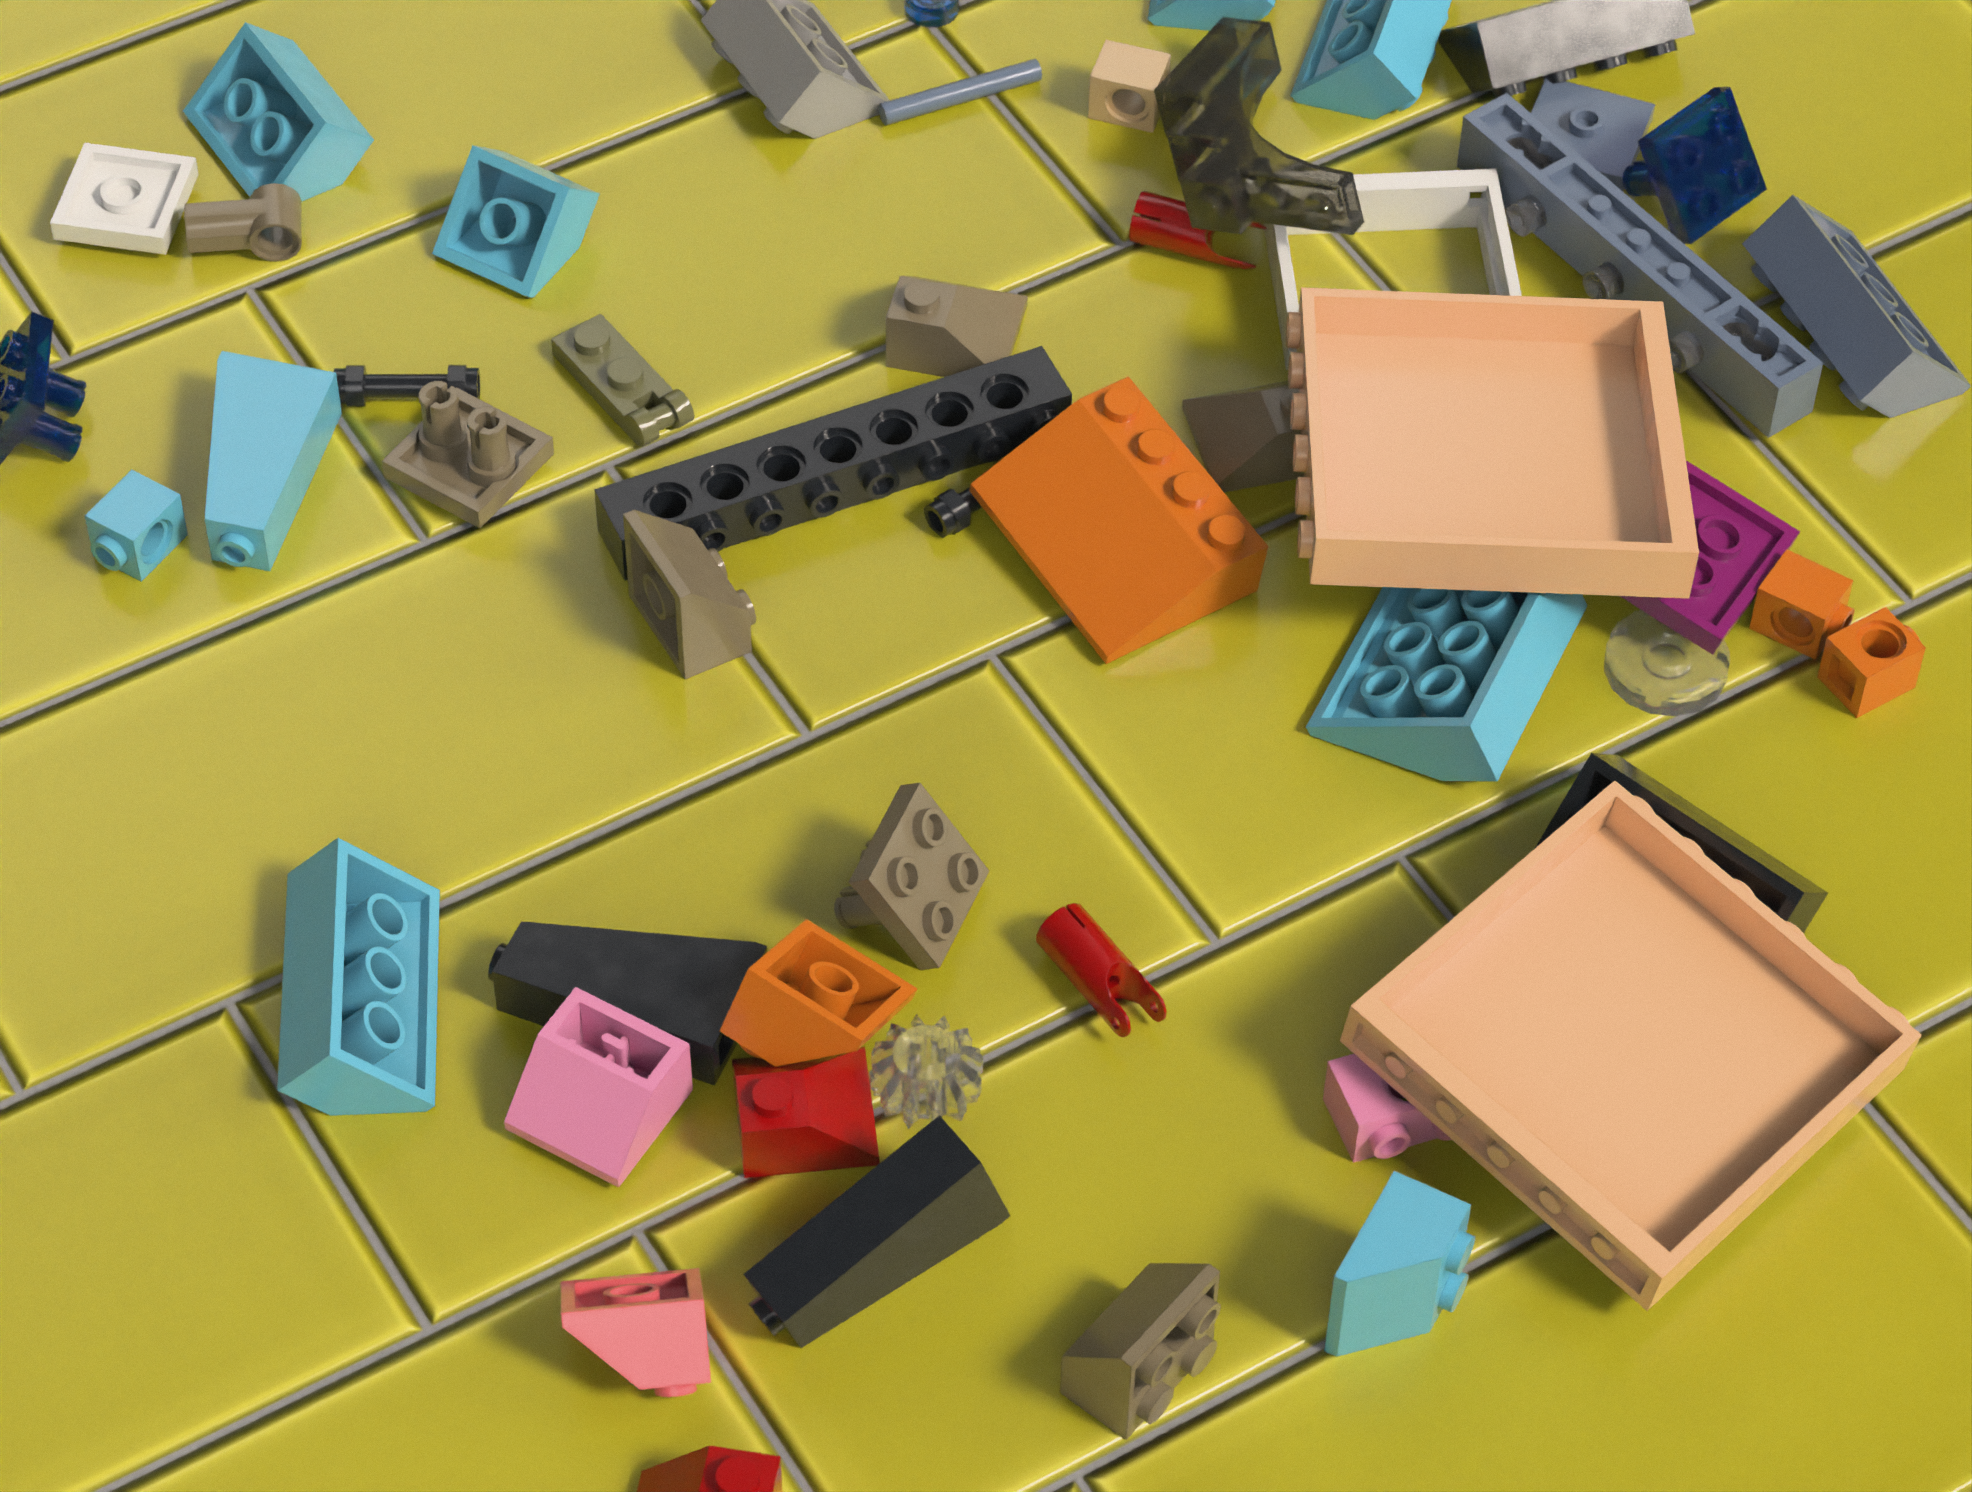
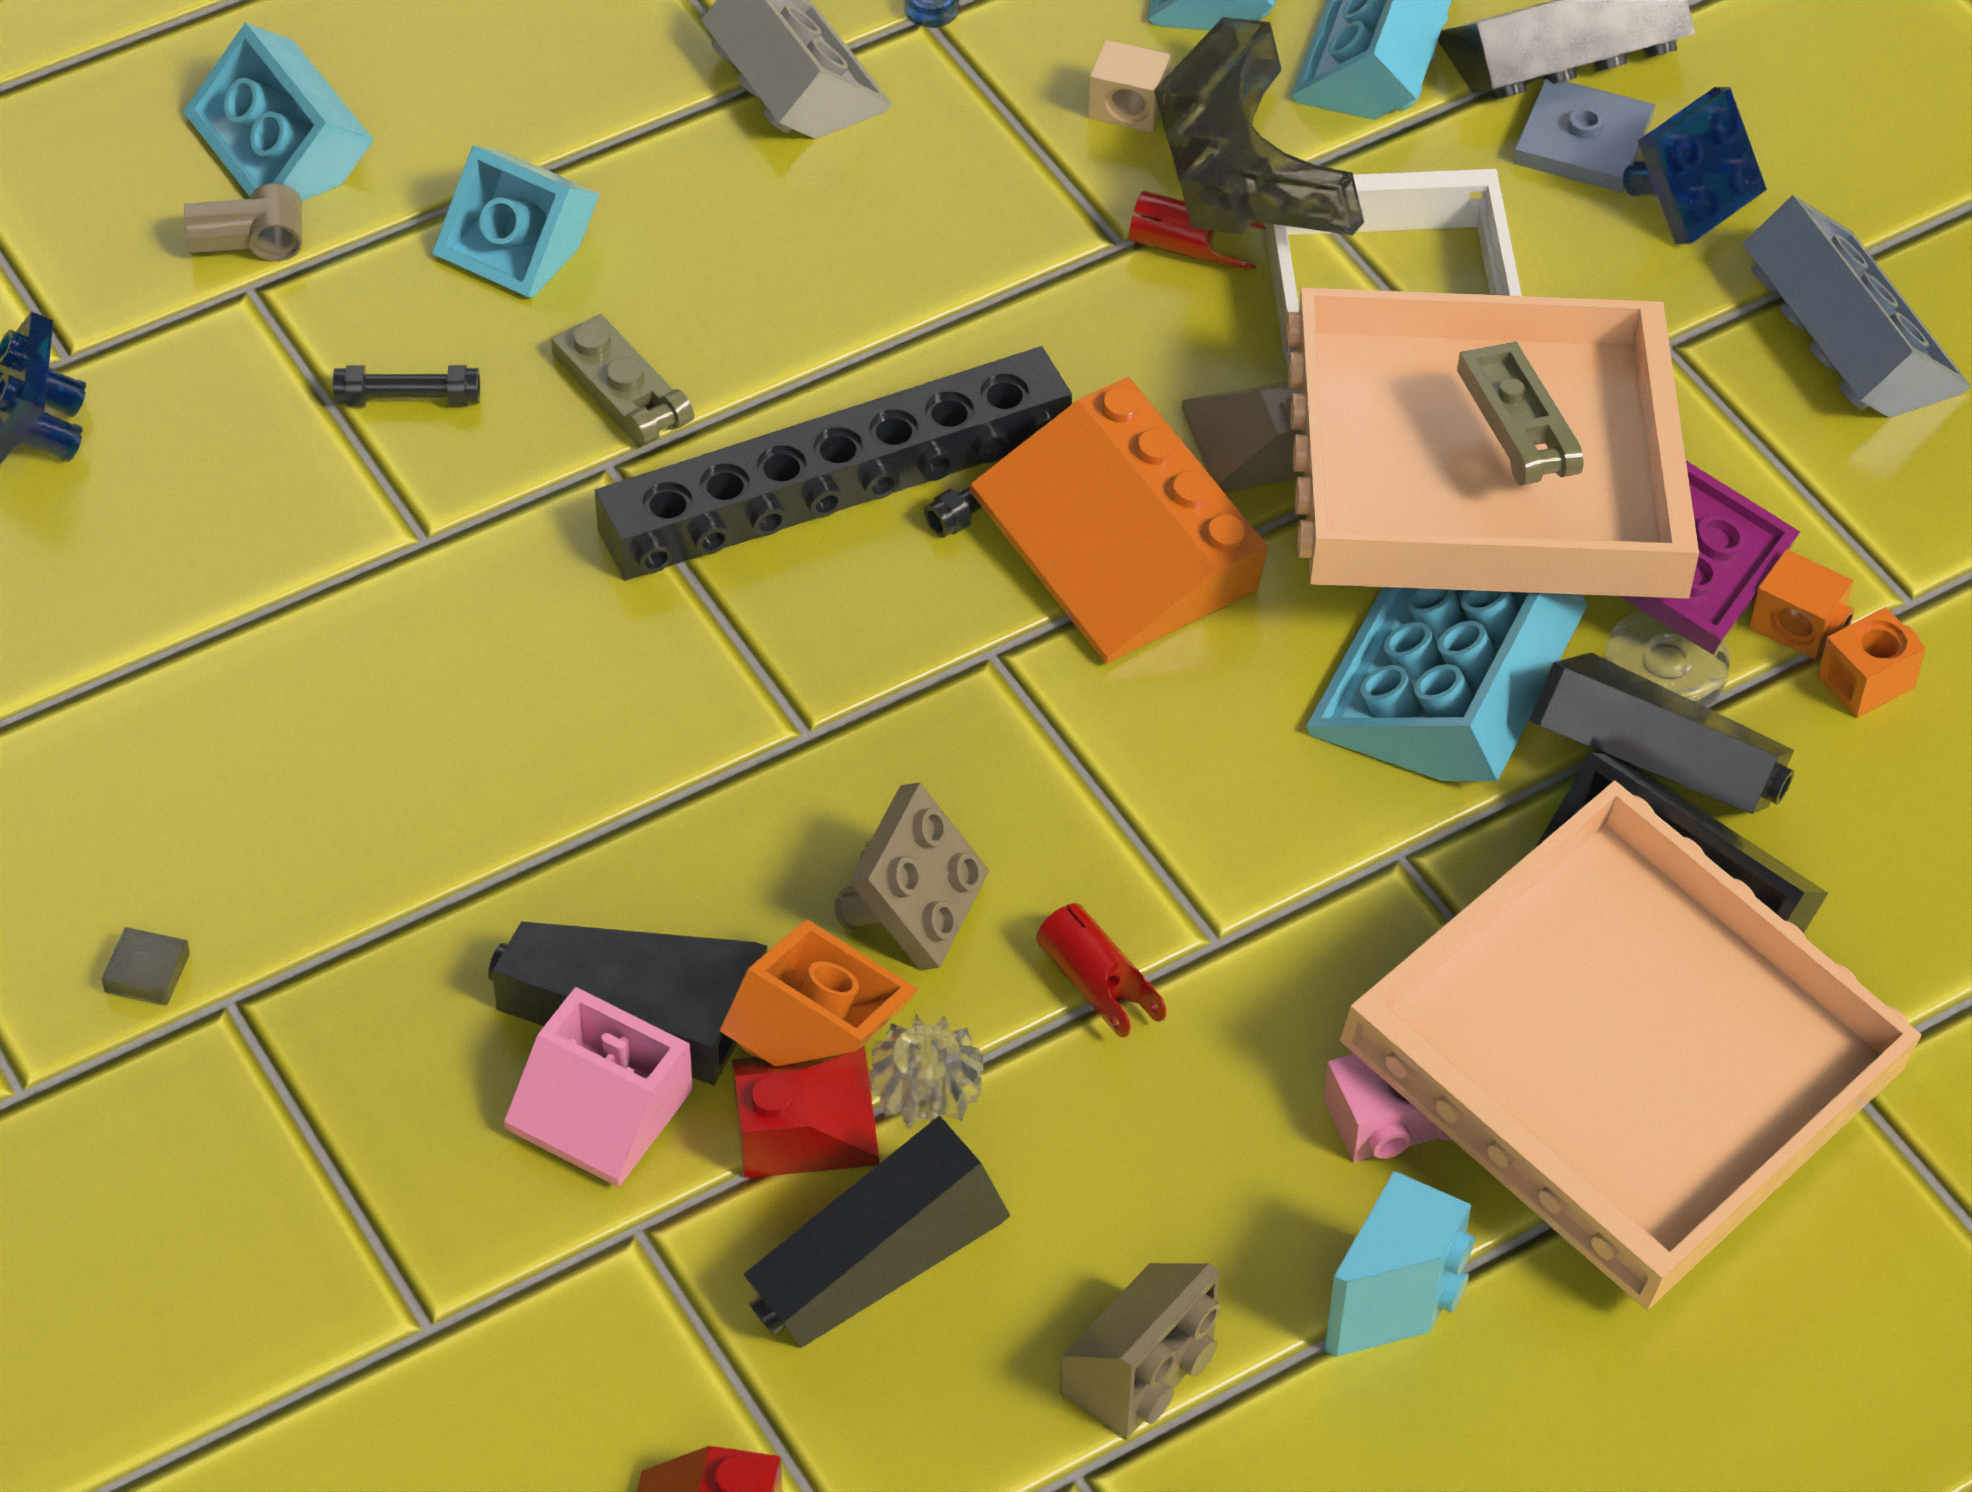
(124, 198): white plate -> none
(136, 525): medium azure brick -> none
(145, 966): none -> clear smoke tile
(263, 453): medium azure slope -> none
(359, 985): medium azure slope -> none
(466, 454): dark tan plate -> none
(643, 1327): coral slope -> none
(685, 594): dark tan slope -> none
(949, 326): dark tan slope -> none
(960, 91): sand blue bar -> none
(1520, 412): none -> olive plate
(1637, 259): sand blue piece -> none
(1662, 732): none -> black slope

